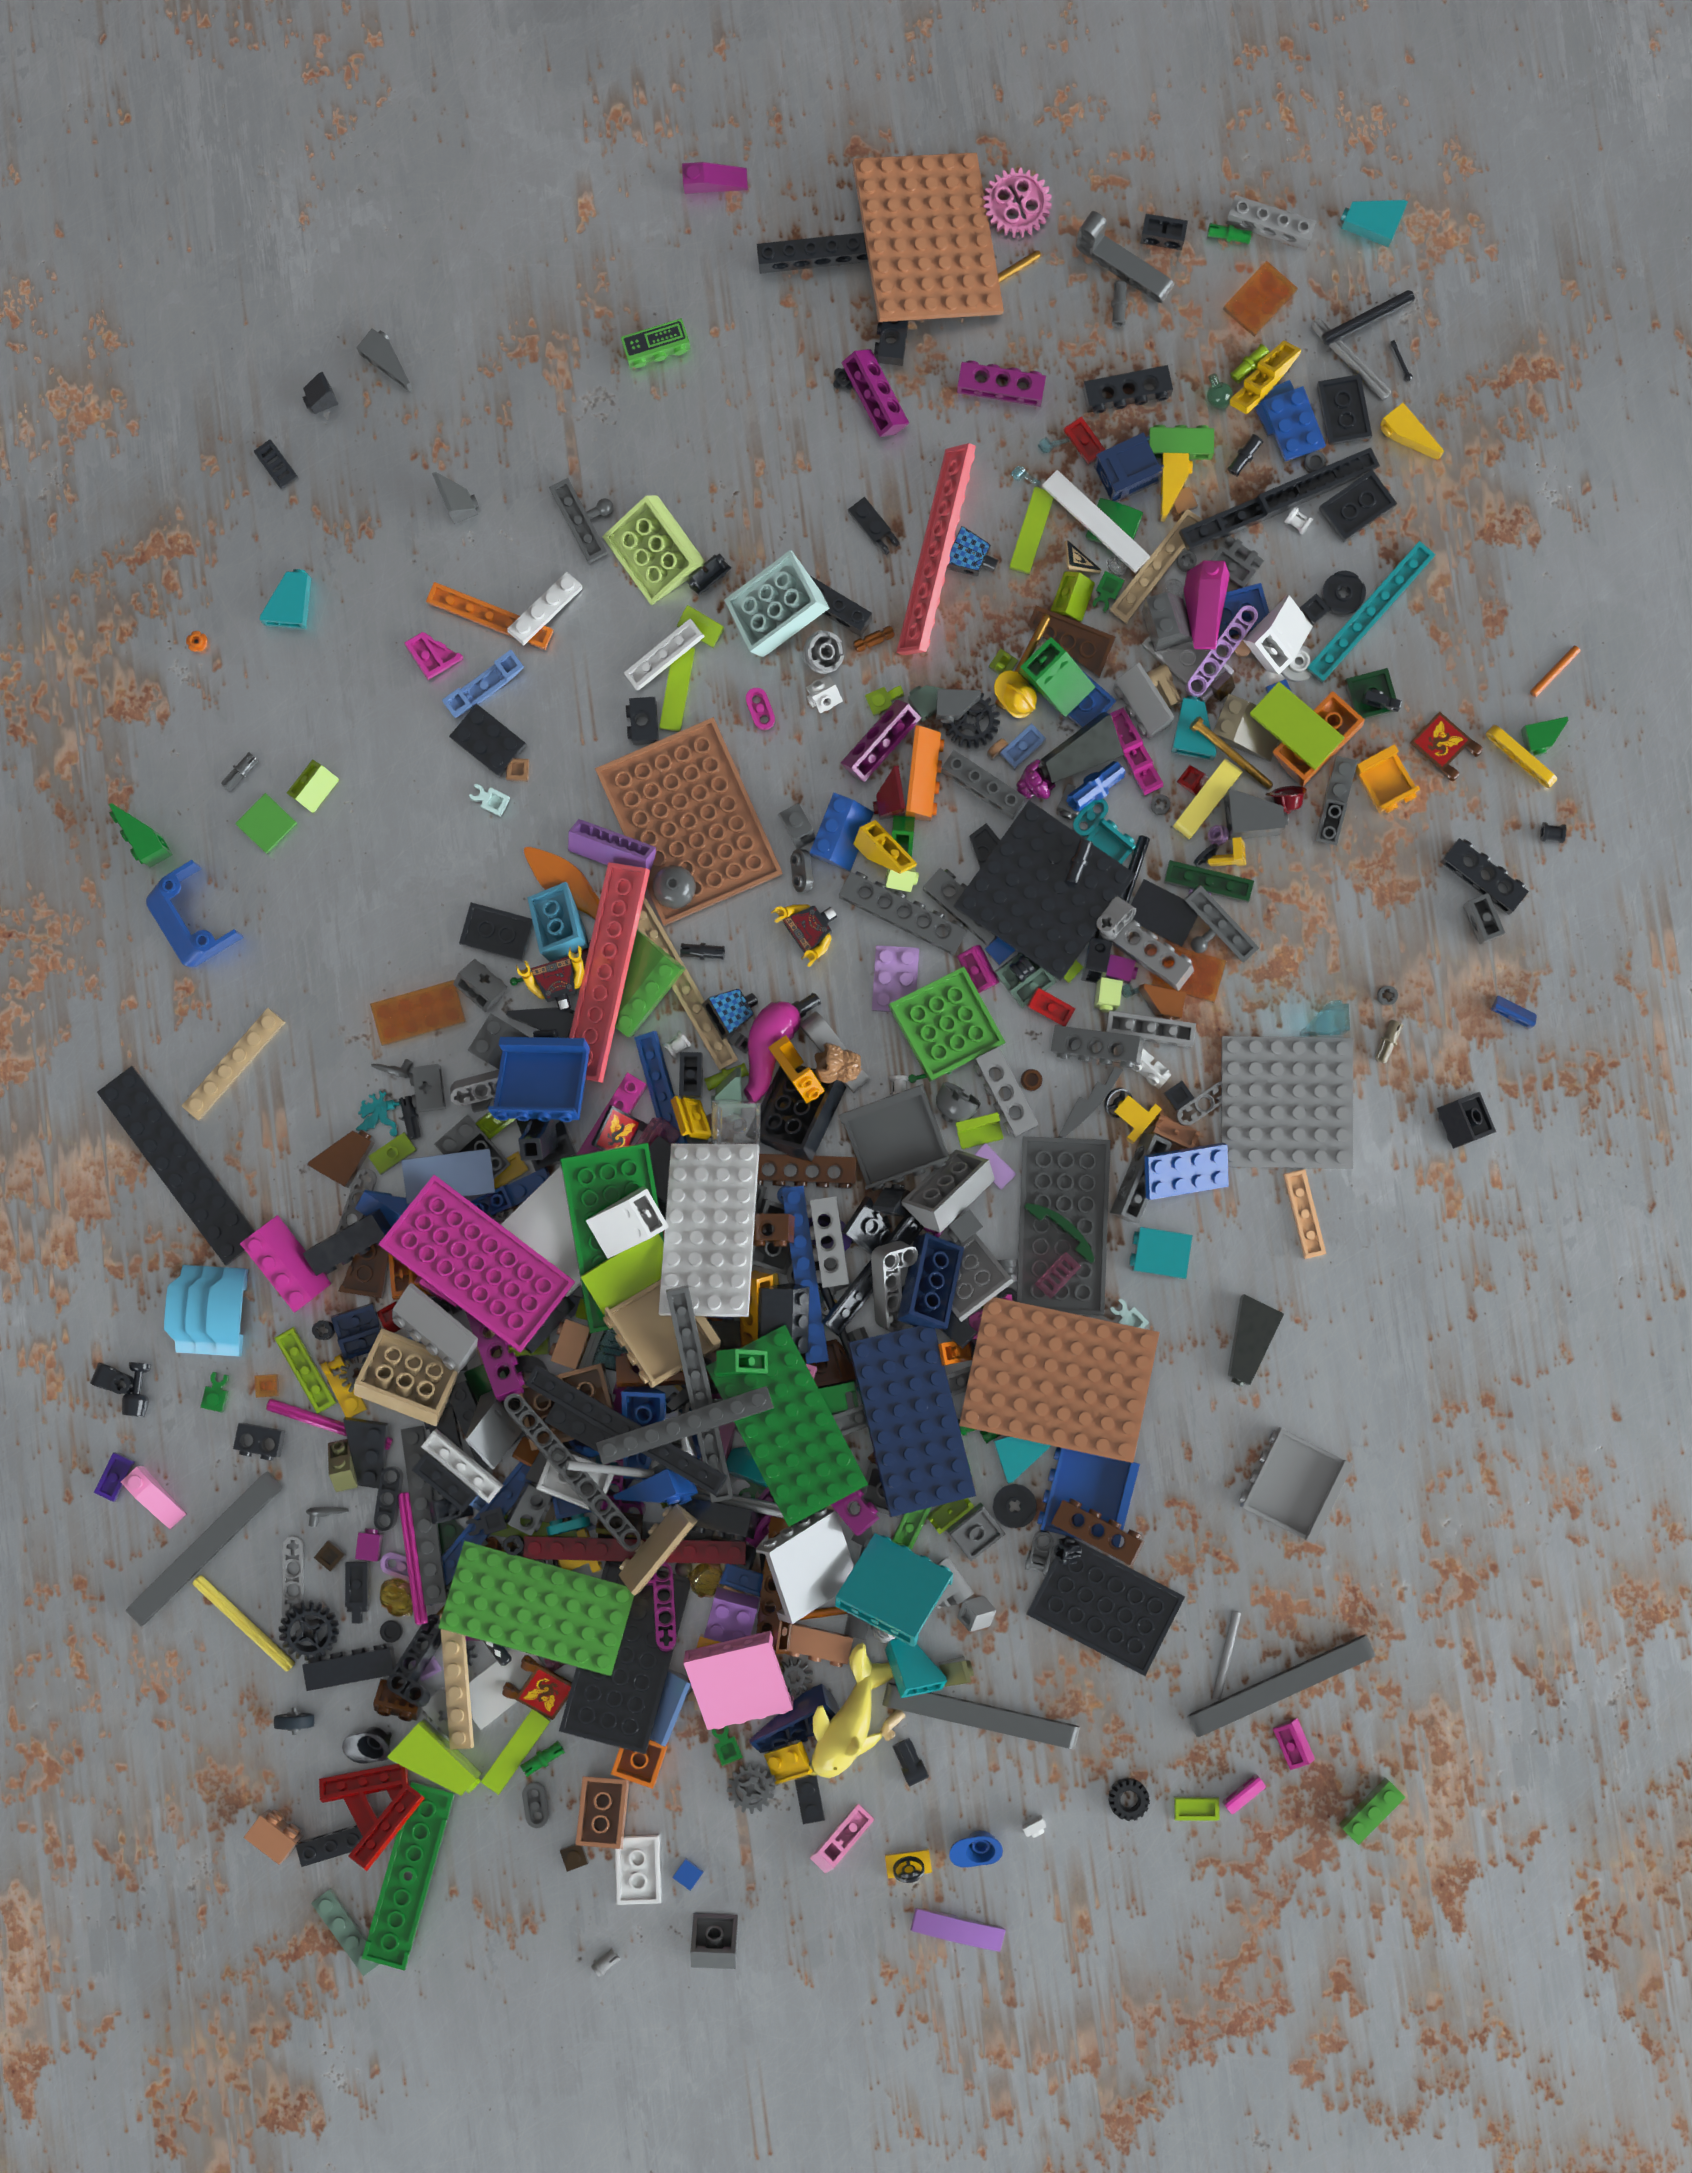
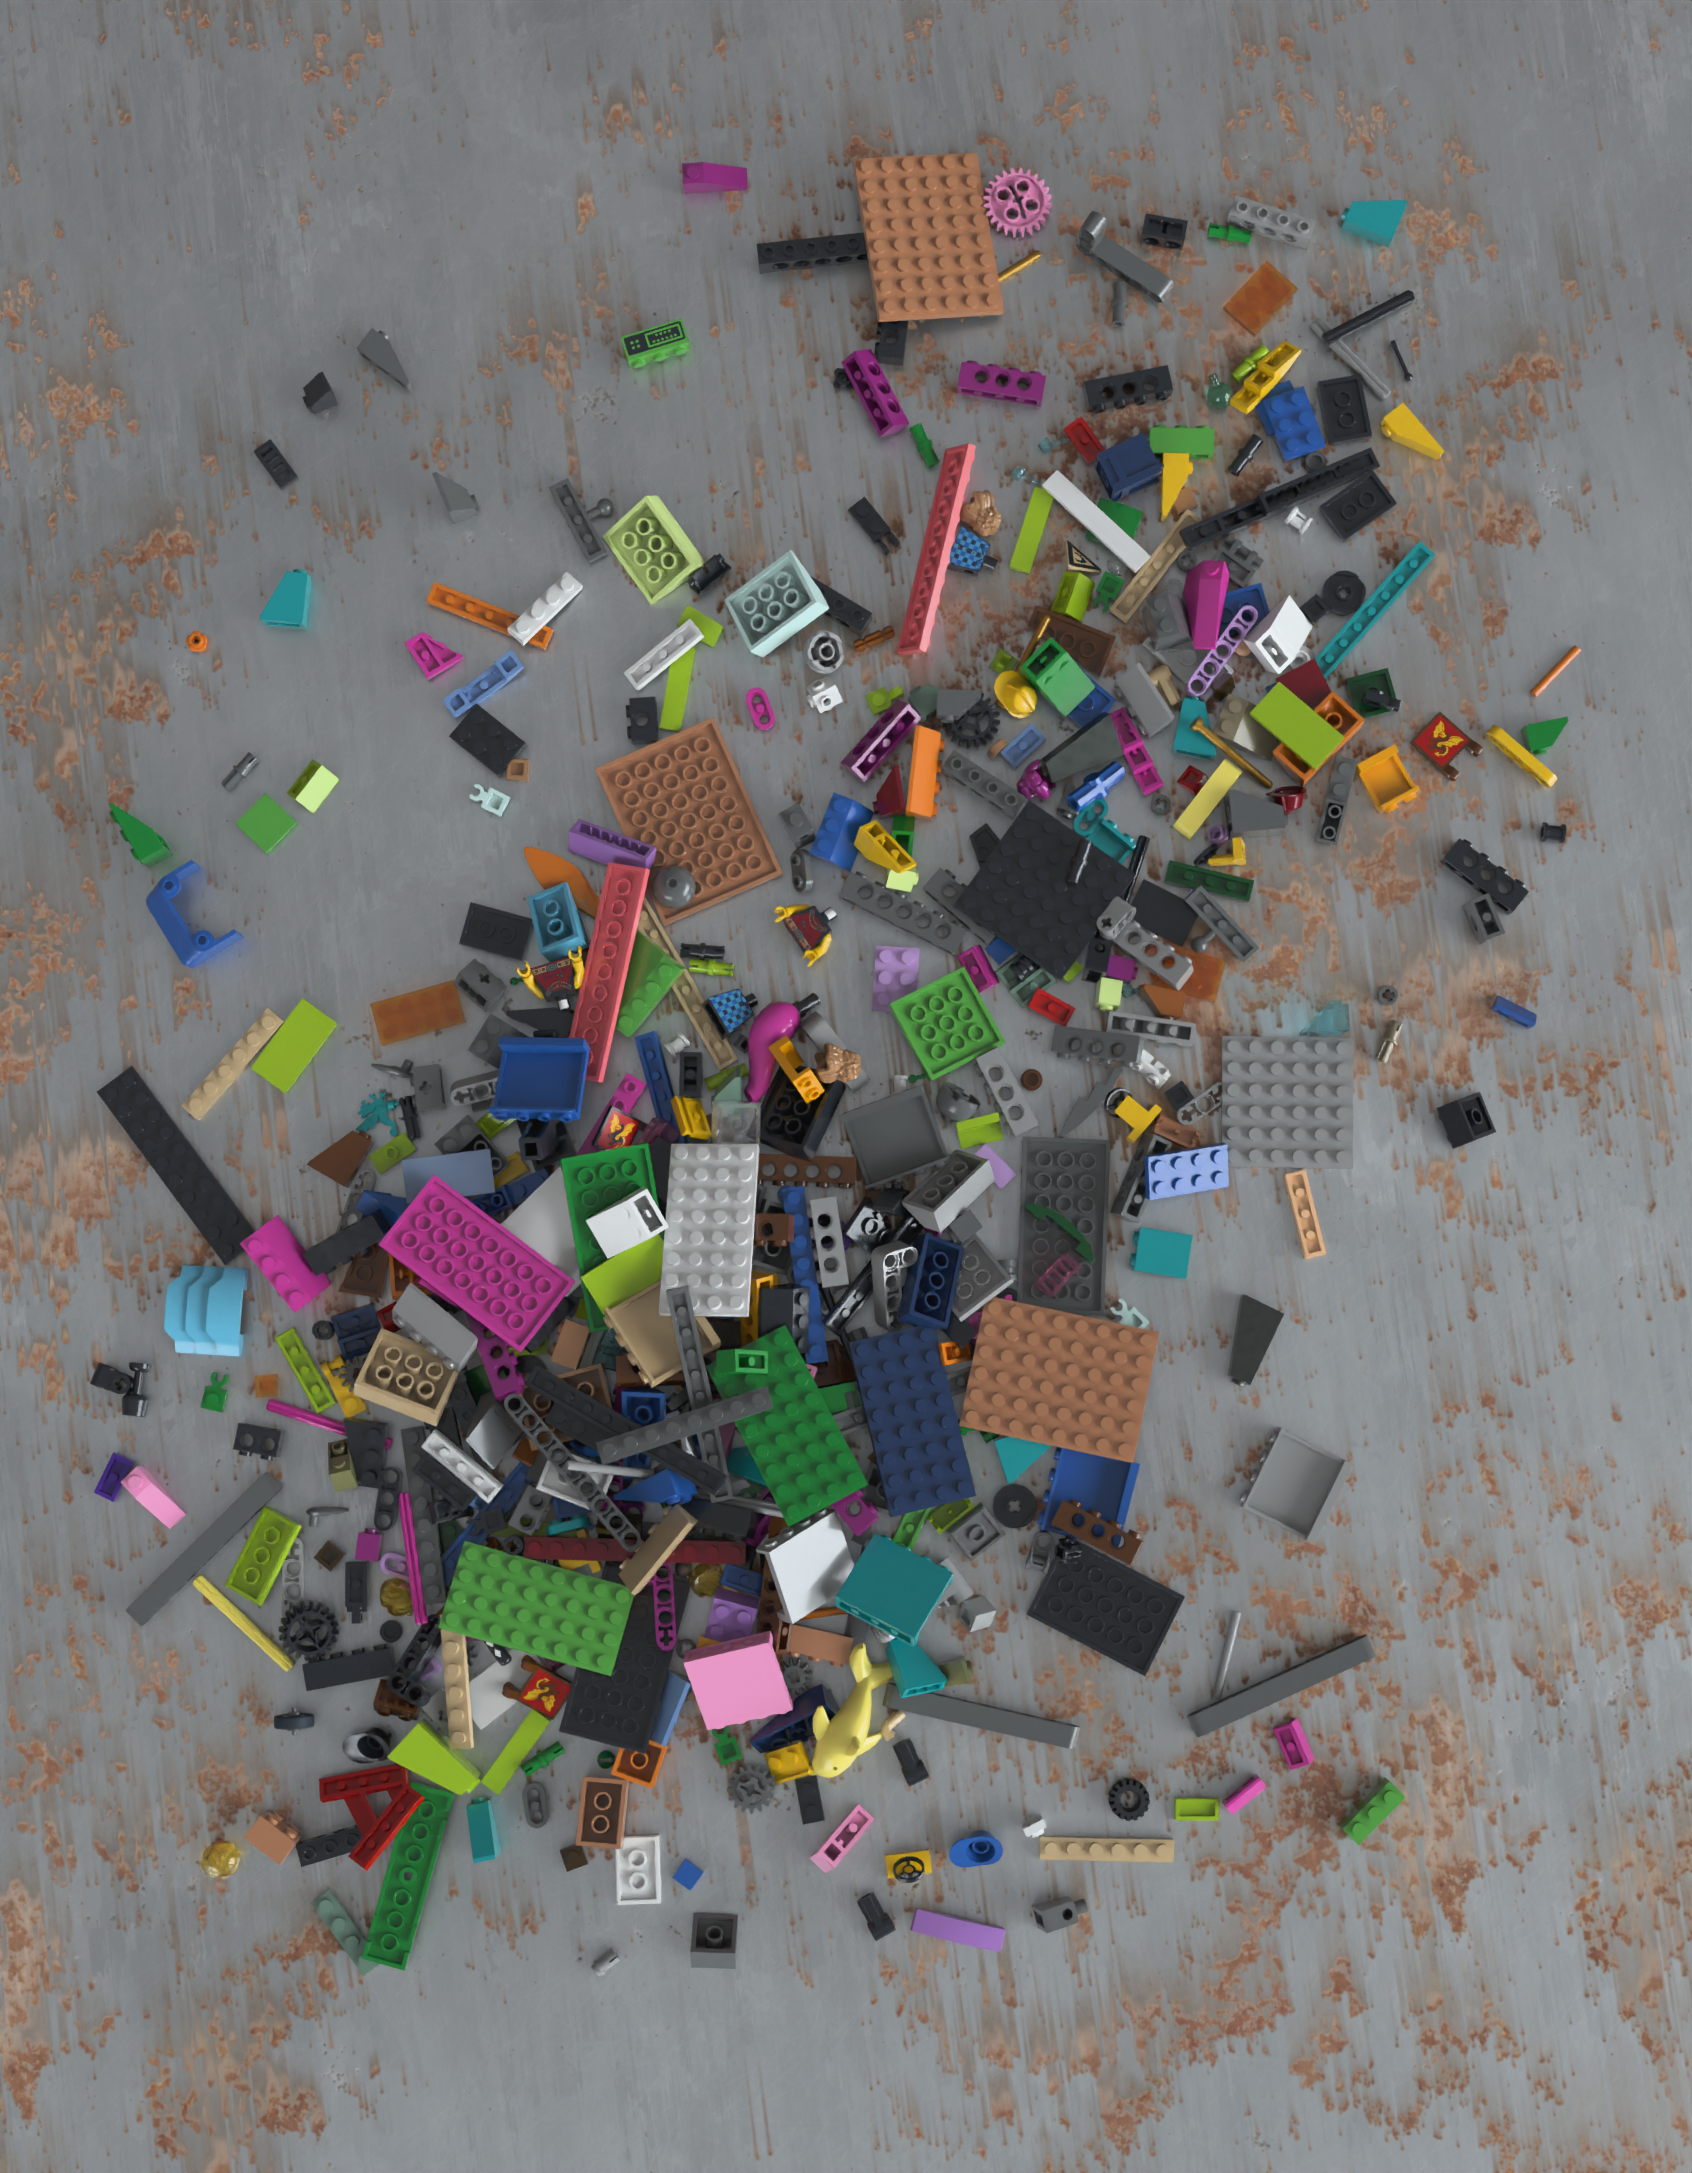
(220, 1859): none -> clear yellow hair
(263, 1555): none -> lime tile
(294, 1046): none -> lime tile
(482, 1830): none -> teal slope
(604, 1755): none -> green hinge
(679, 1647): none -> dark grey bush
(711, 967): none -> lime pin
(878, 1921): none -> black piece
(924, 445): none -> green pin
(981, 514): none -> medium nougat hair
(1050, 1917): none -> dark grey torso
(1106, 1849): none -> tan plate
(1306, 683): none -> dark red tile

